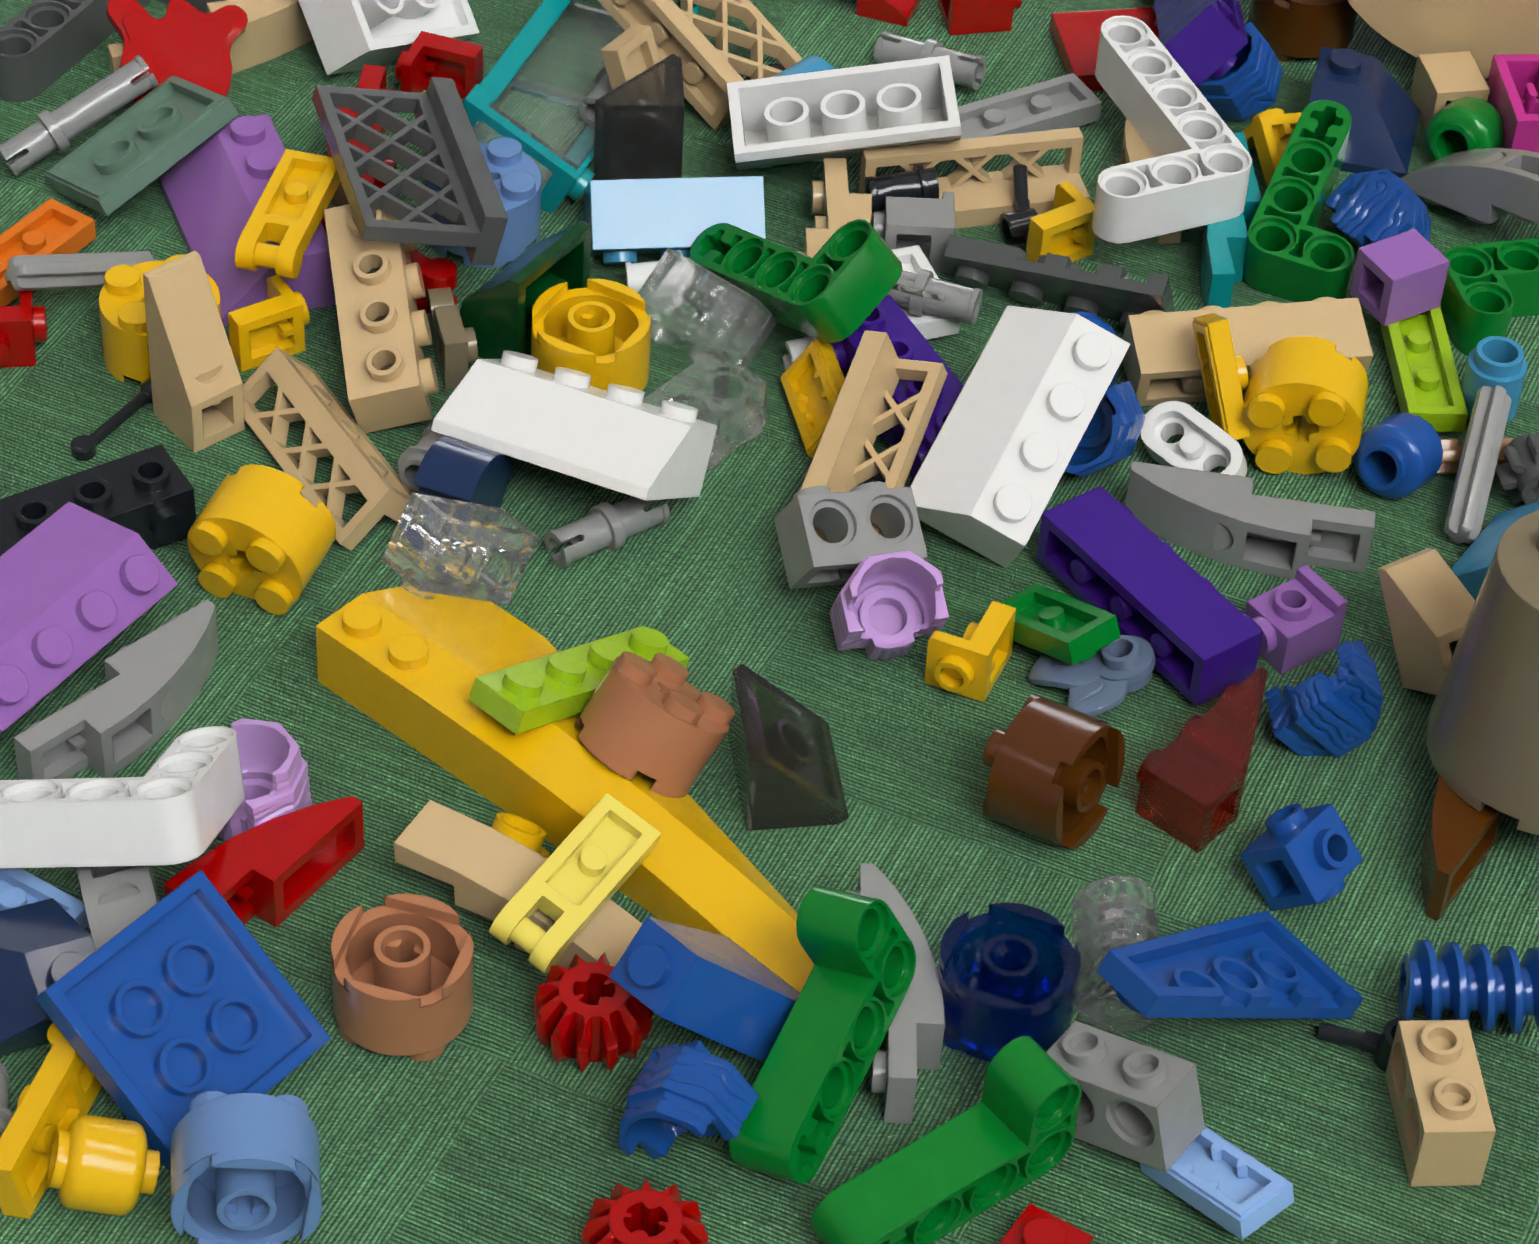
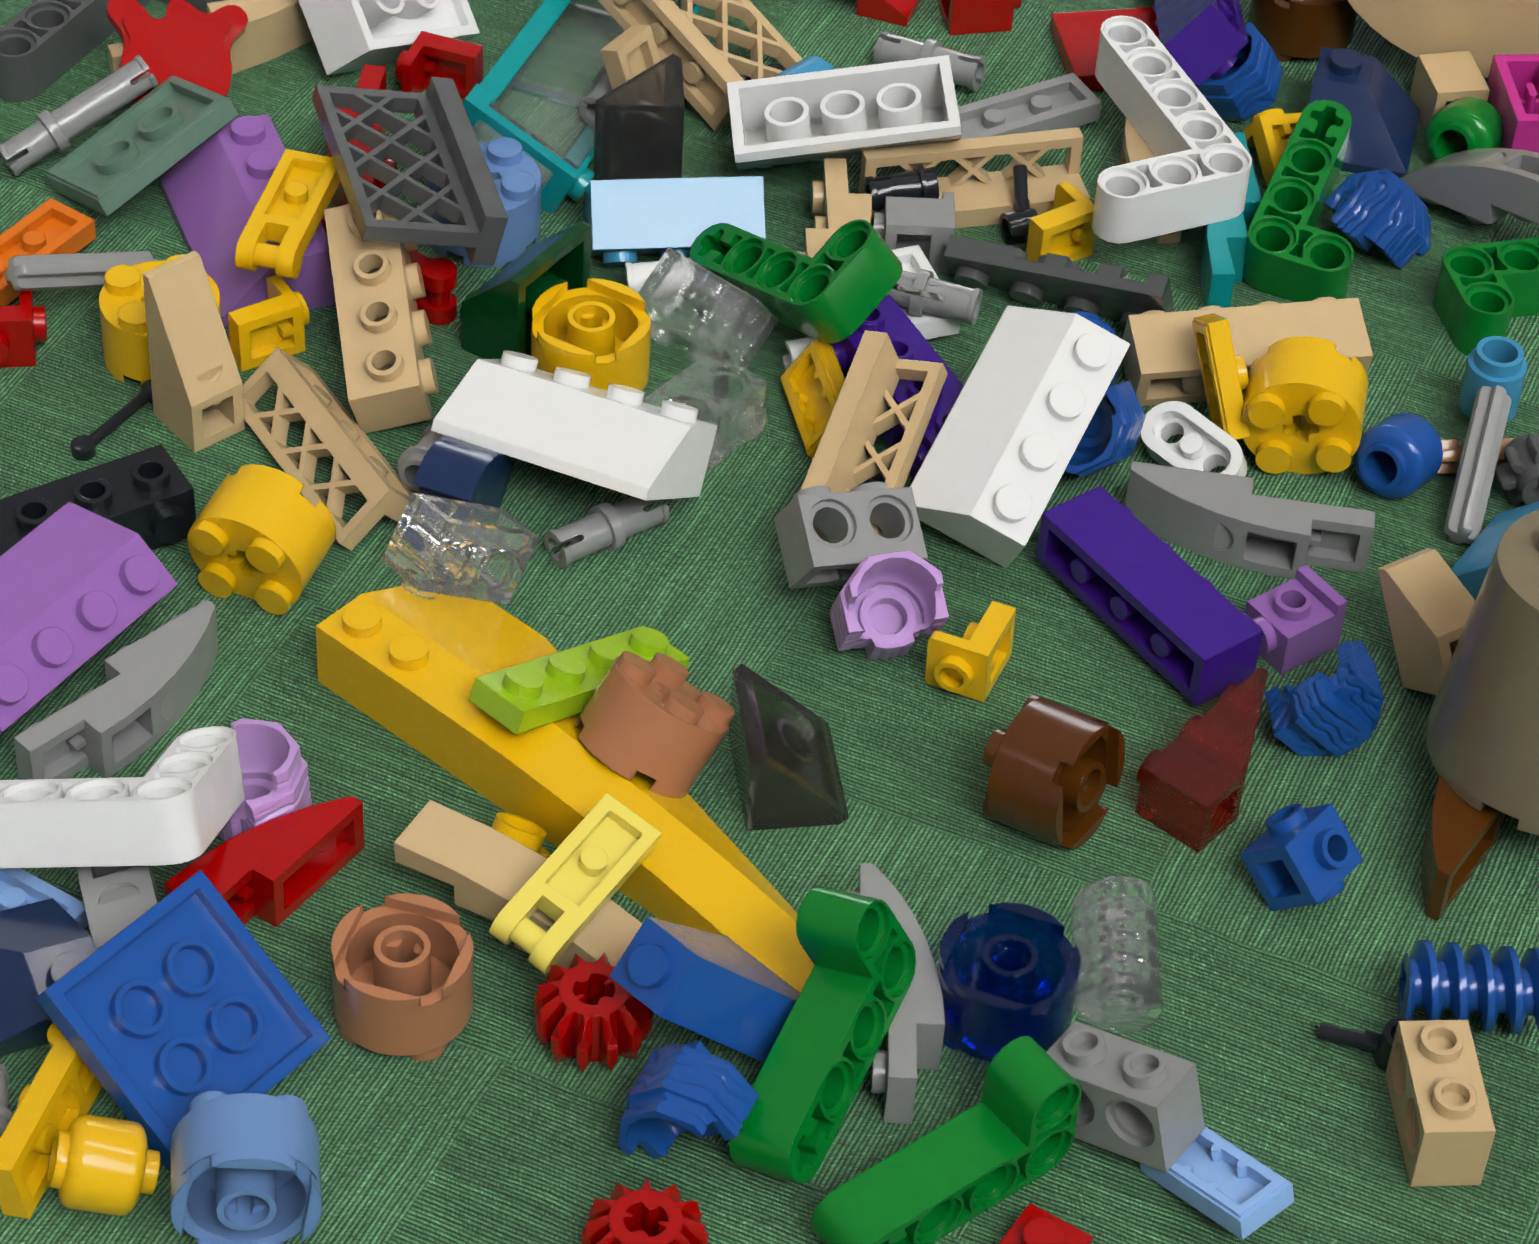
(452, 342): dark tan plate -> none
(1061, 624): green plate -> none
(1102, 680): sand blue plate -> none
(1228, 971): blue wing -> none
(1399, 277): medium lavender brick -> none
(1425, 370): lime plate -> none

